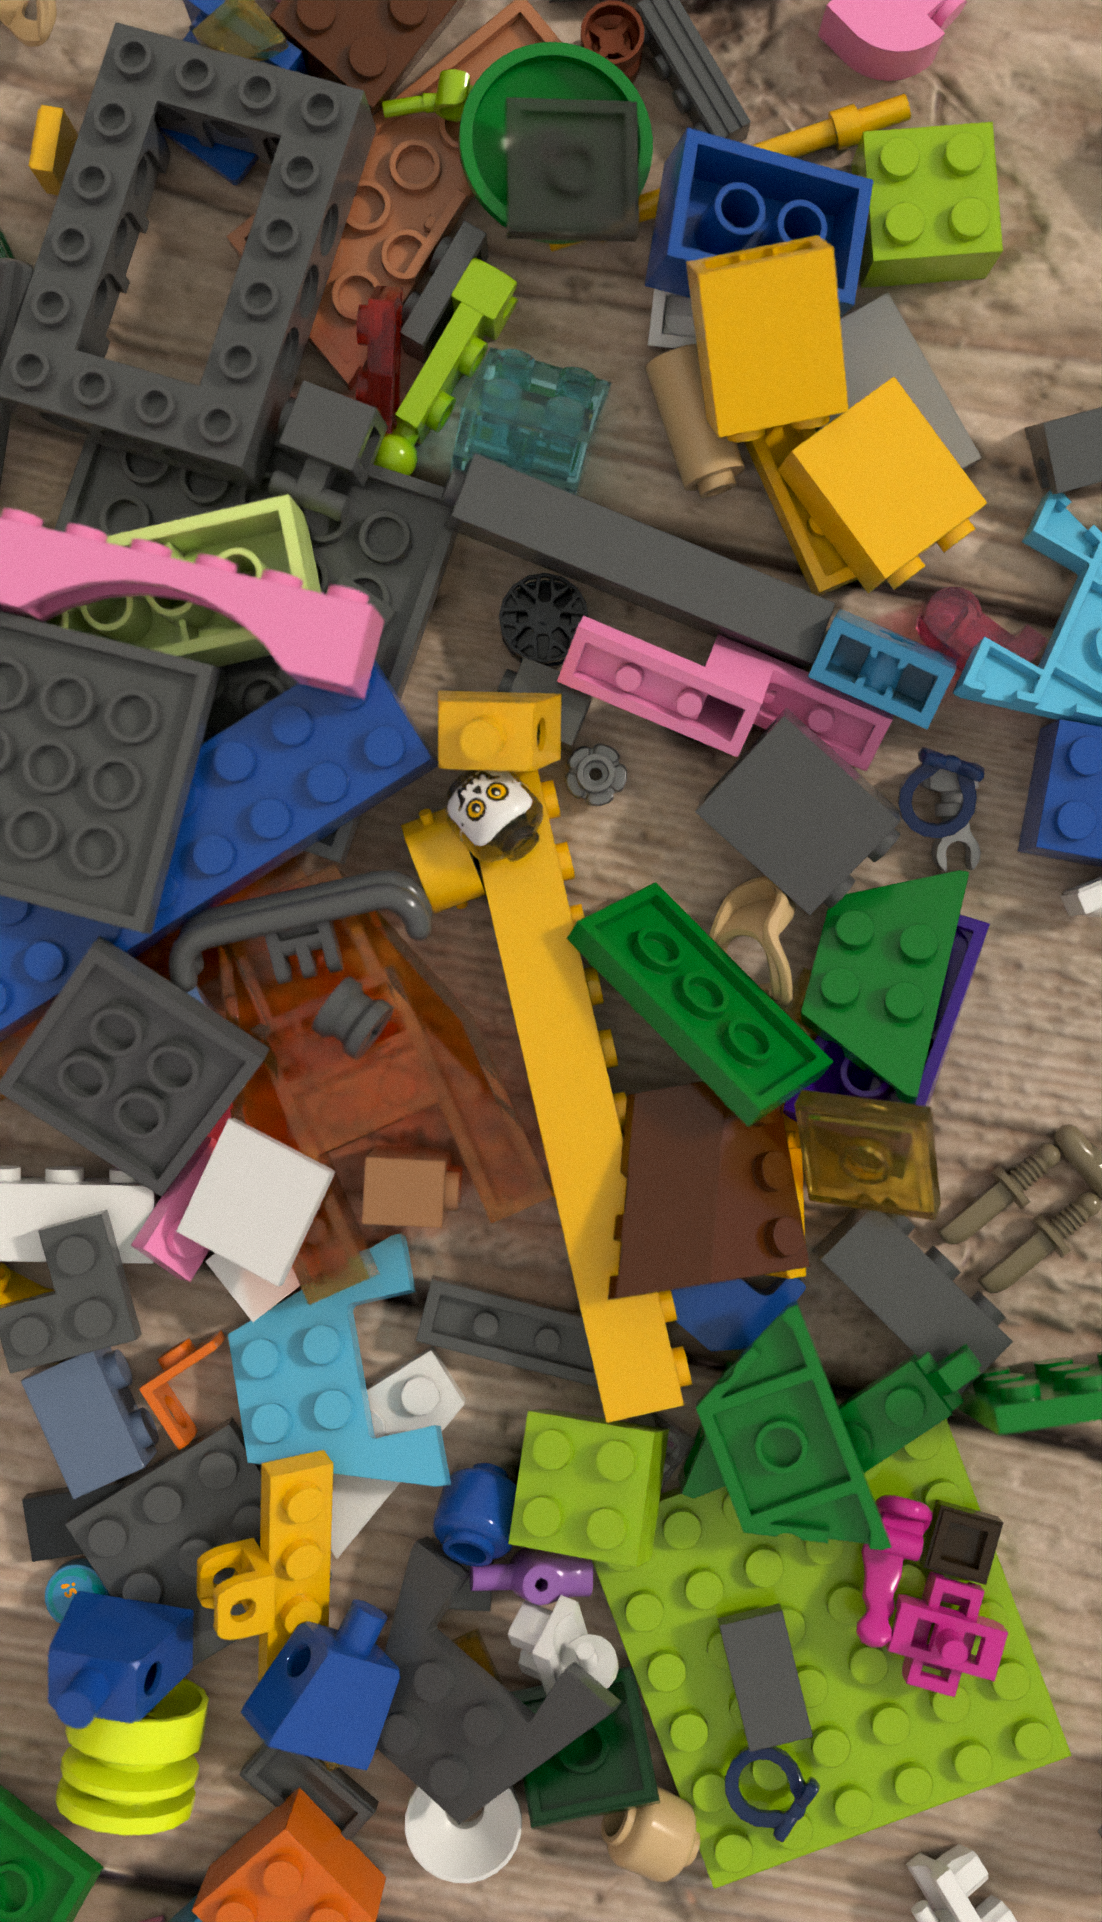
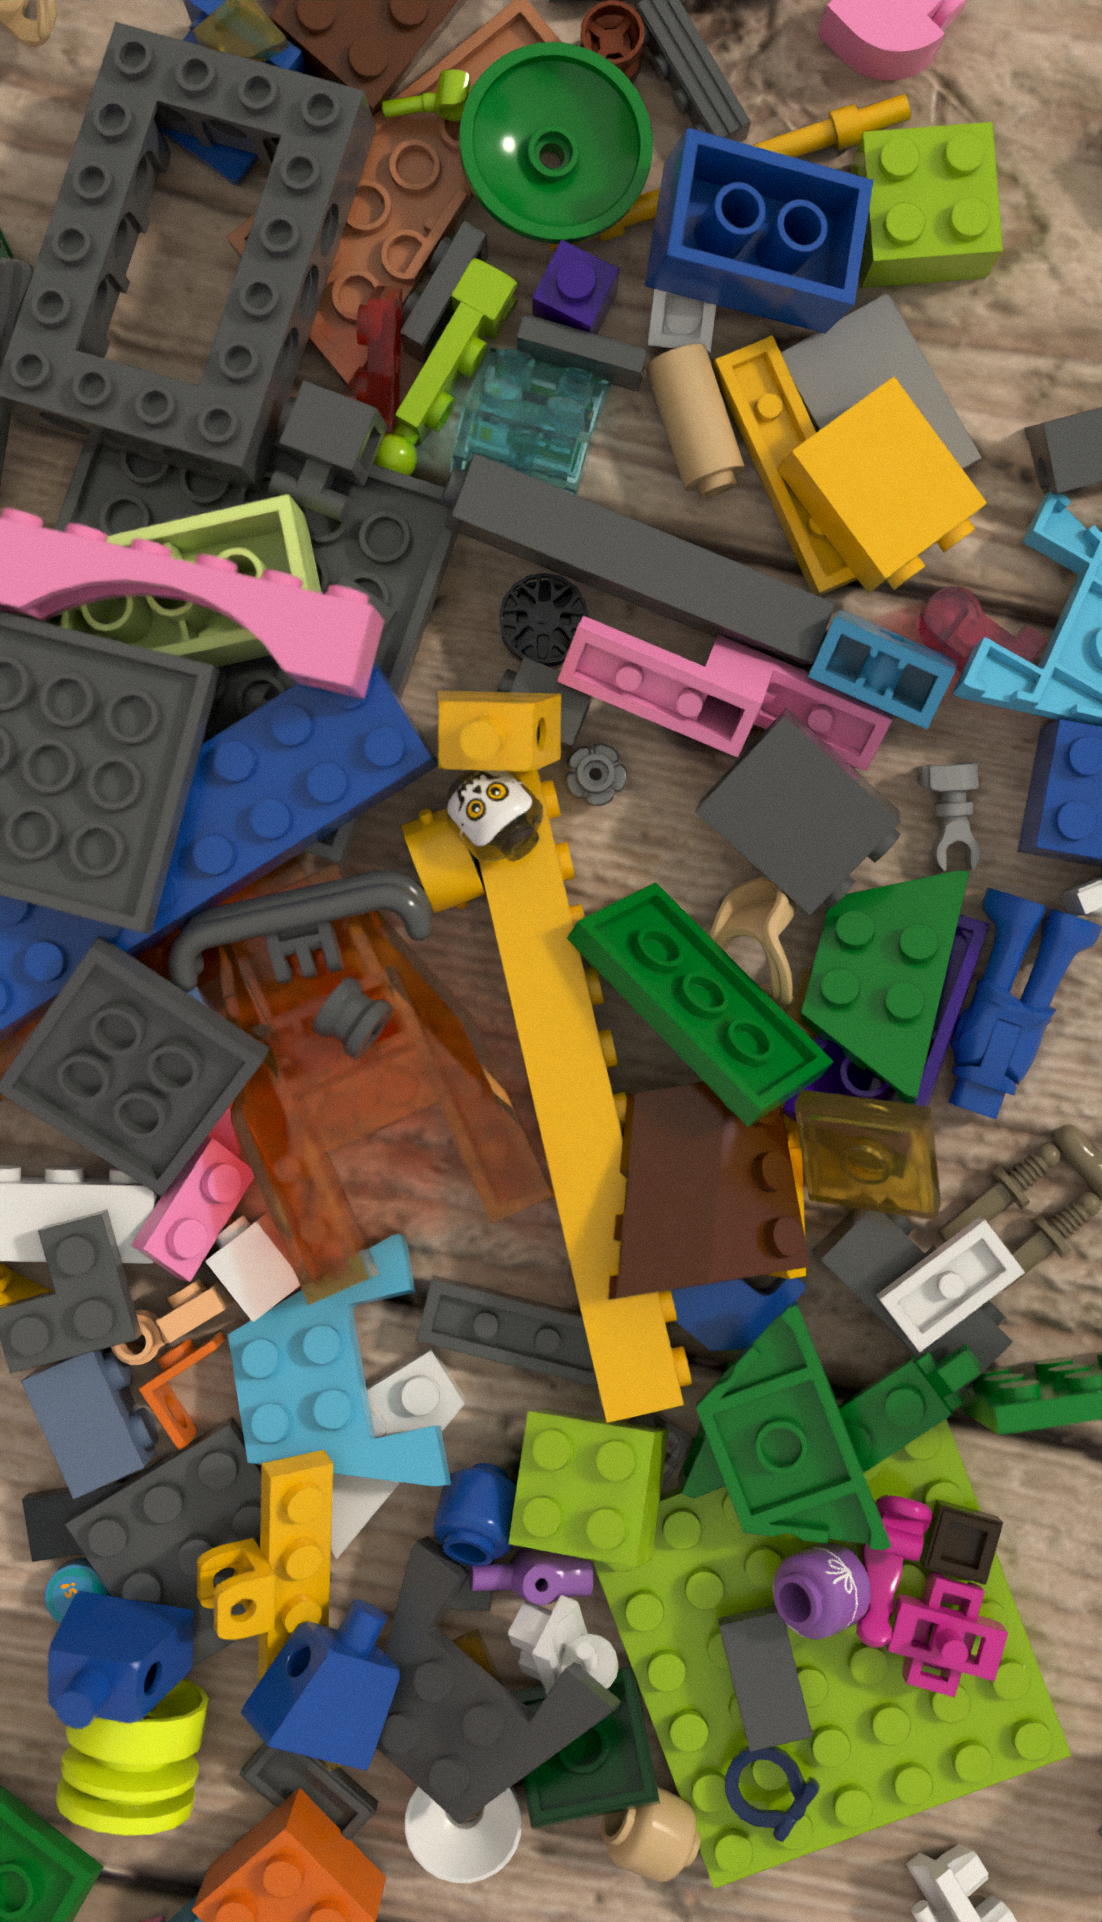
(52, 147): yellow tile -> none
(189, 1309): none -> light nougat plate
(255, 1201): white piece -> none
(410, 1186): medium nougat brick -> none
(571, 169): clear smoke tile -> none
(572, 347): none -> dark grey tile
(576, 289): none -> dark purple brick
(769, 337): yellow brick -> none
(821, 1590): none -> medium lavender head
(931, 762): dark blue piece -> none
(950, 1283): none -> white plate
(998, 1031): none -> blue piece

